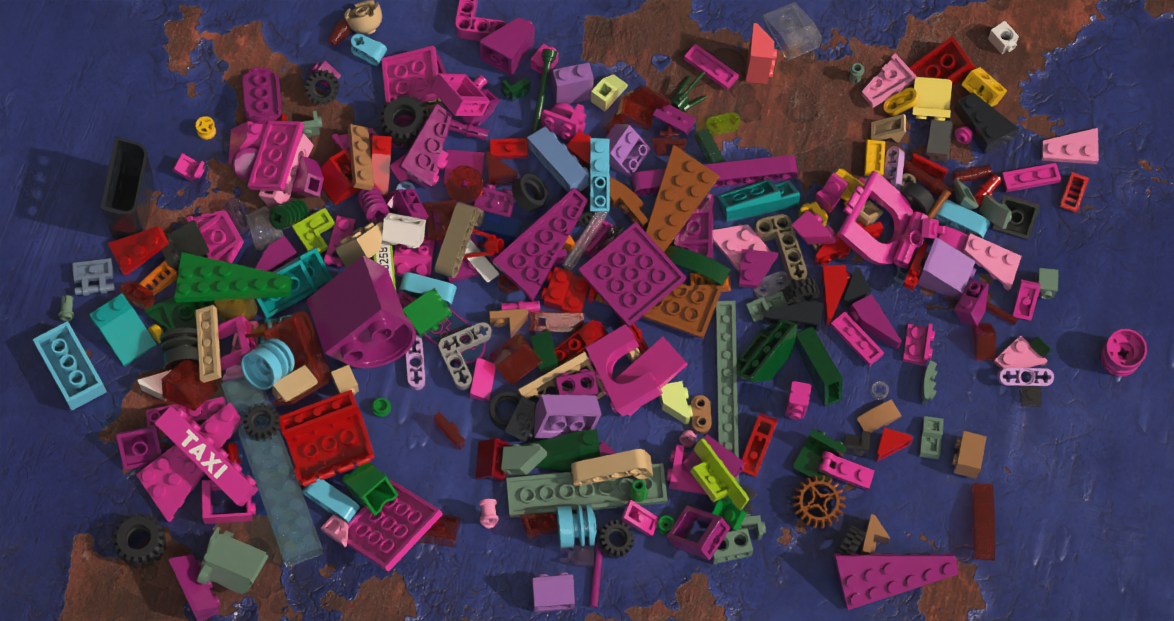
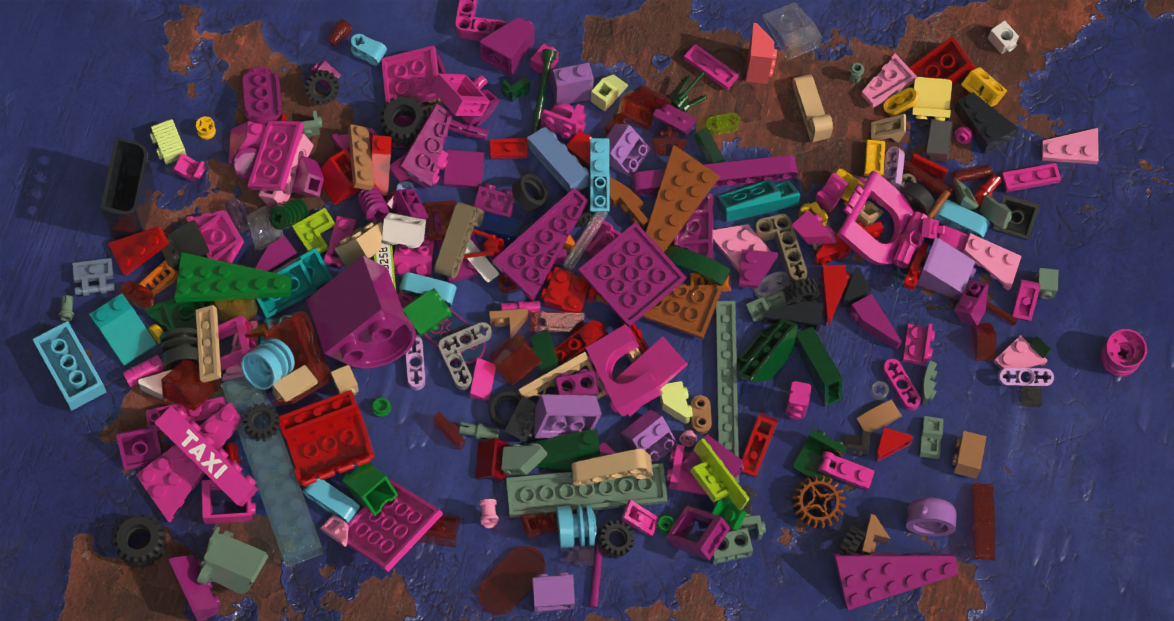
(142, 370): none -> dark pink axle
(168, 141): none -> yellowish green brick
(364, 17): tan cylinder -> none
(474, 187): clear red plate -> none
(479, 431): none -> sand green pin
(499, 172): clear red slope -> none
(511, 580): none -> clear red tile
(612, 234): clear smoke plate -> none
(638, 494): green cone -> none
(651, 435): none -> medium lavender slope
(816, 121): none -> tan beam
(857, 339): dark pink plate -> none
(913, 394): none -> dark pink beam
(931, 517): none -> medium lavender piece
(1079, 179): red slope -> none

